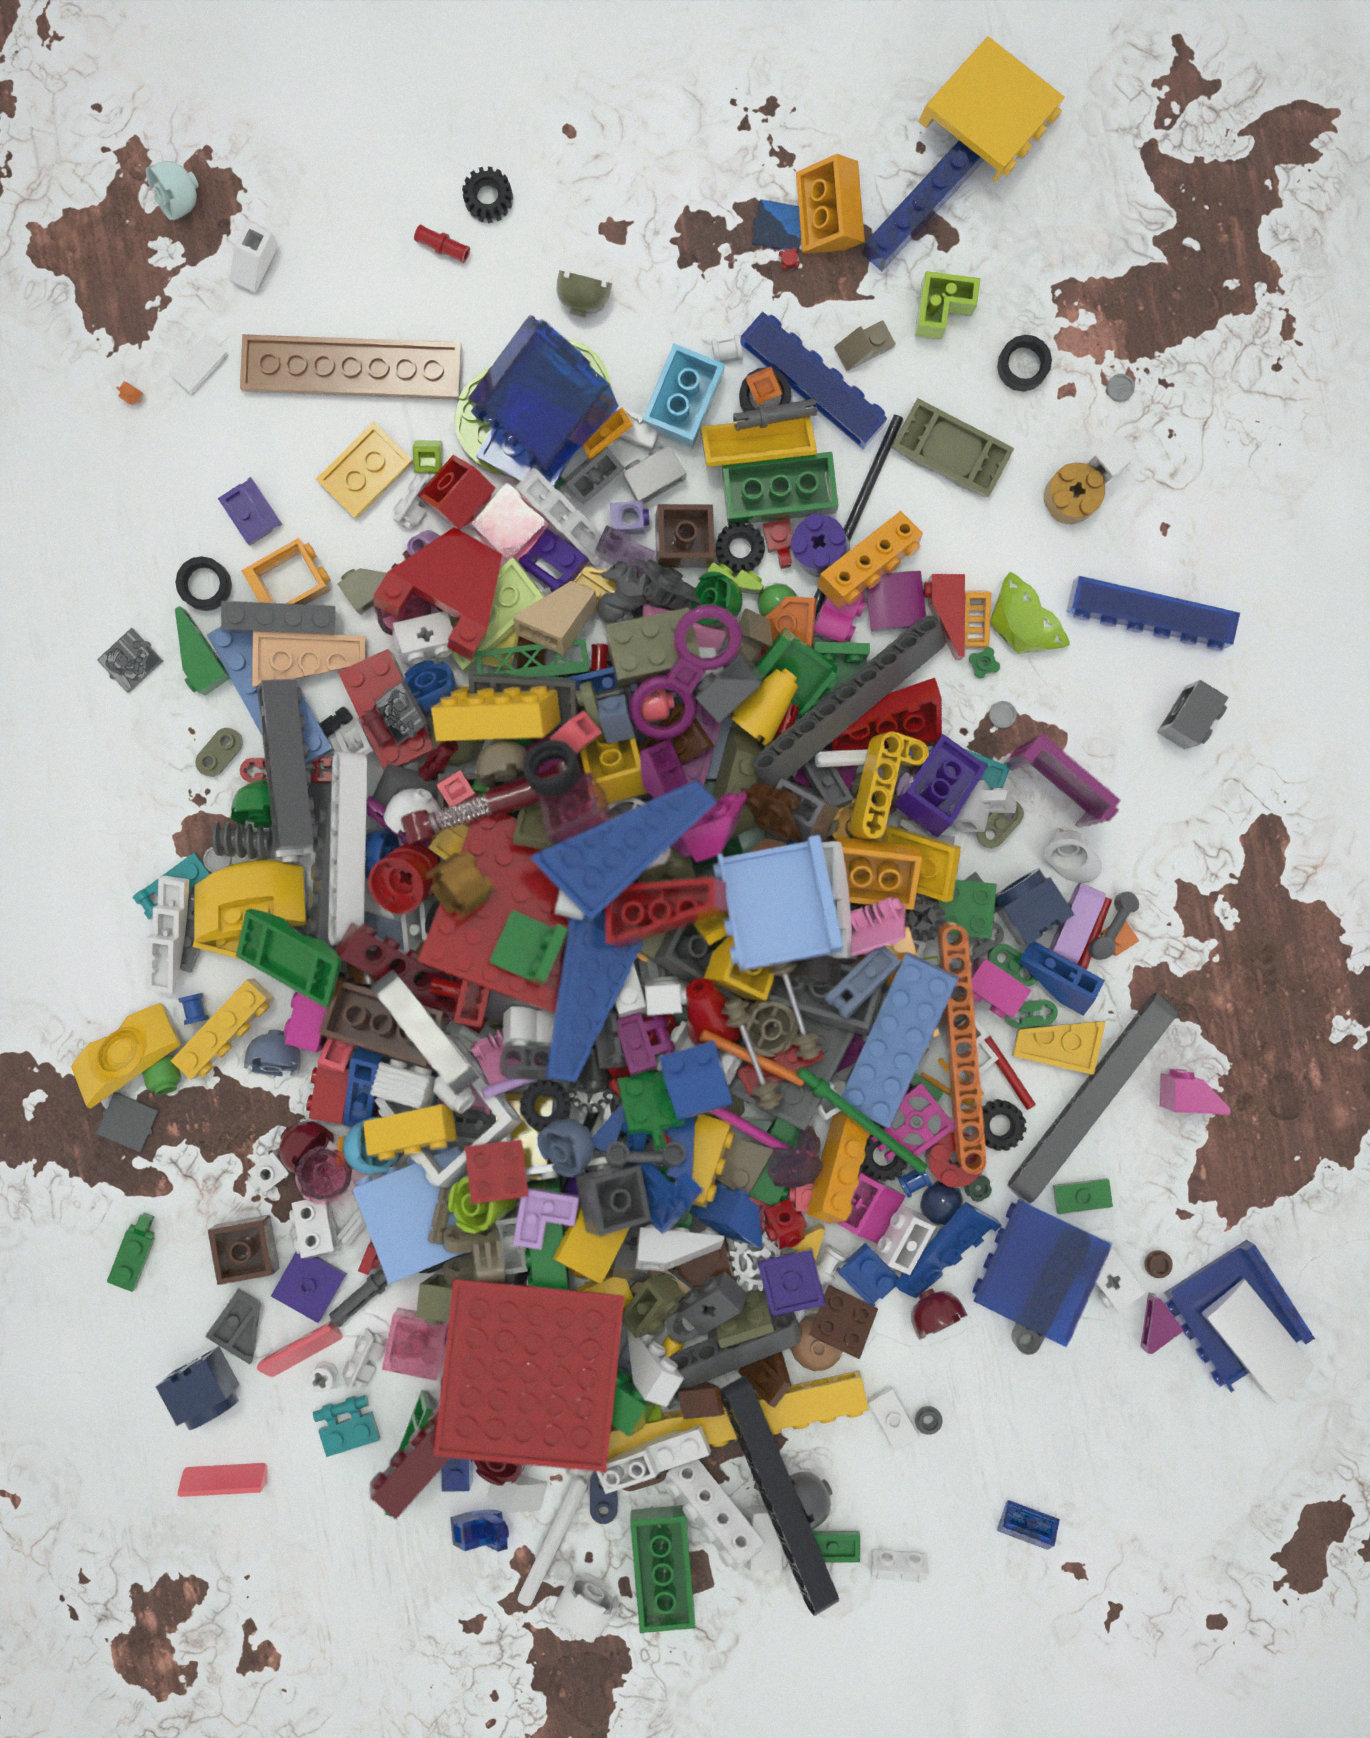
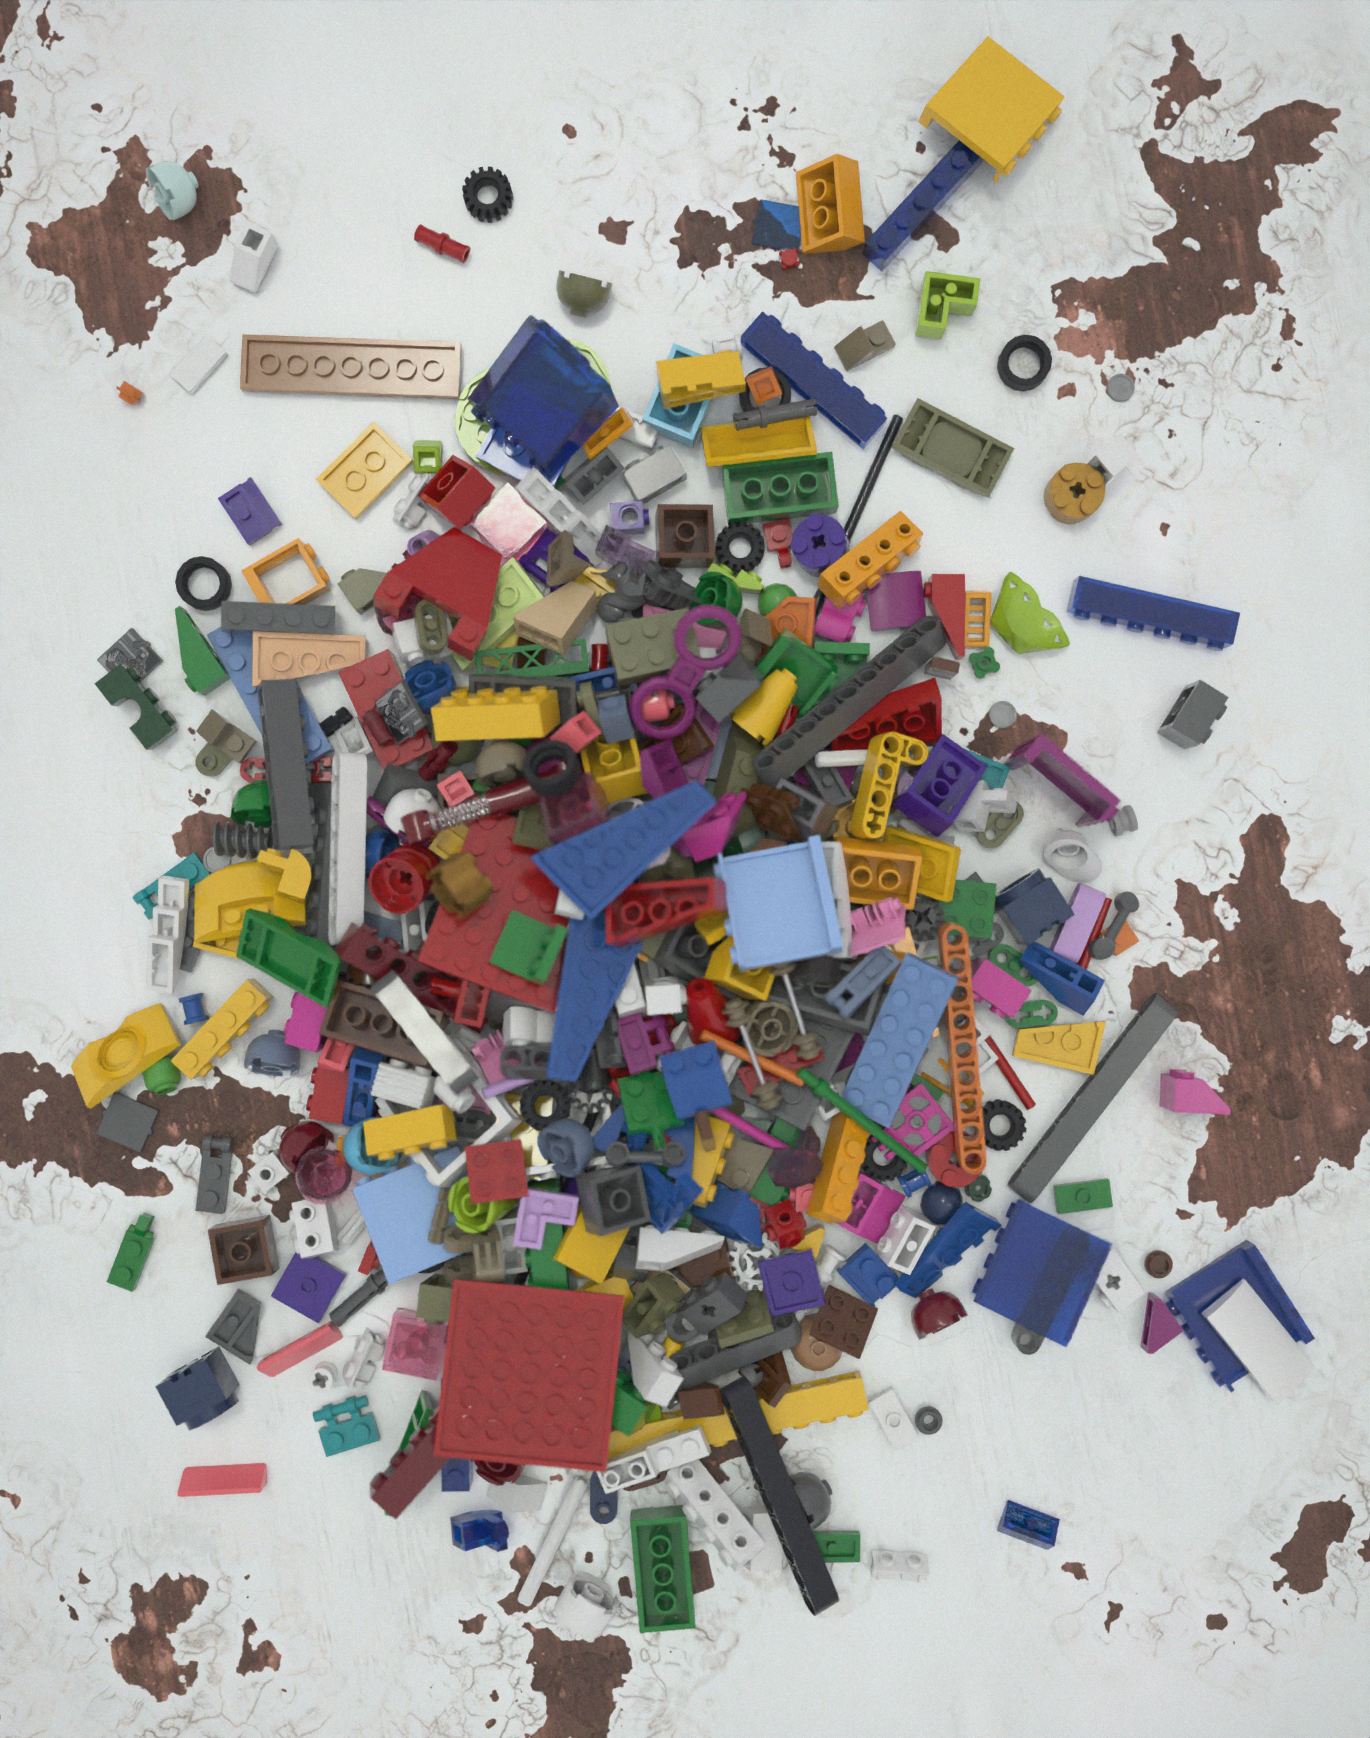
(154, 723): none -> dark green arch
(214, 1174): none -> dark grey plate
(226, 736): none -> dark tan slope
(295, 872): none -> yellow brick
(430, 628): none -> olive plate
(562, 563): none -> dark tan slope
(699, 378): none -> yellow wedge
(705, 1130): none -> reddish brown tile
(749, 1372): none -> dark grey hinge
(942, 668): none -> reddish brown tile
(1124, 821): none -> light grey wheel

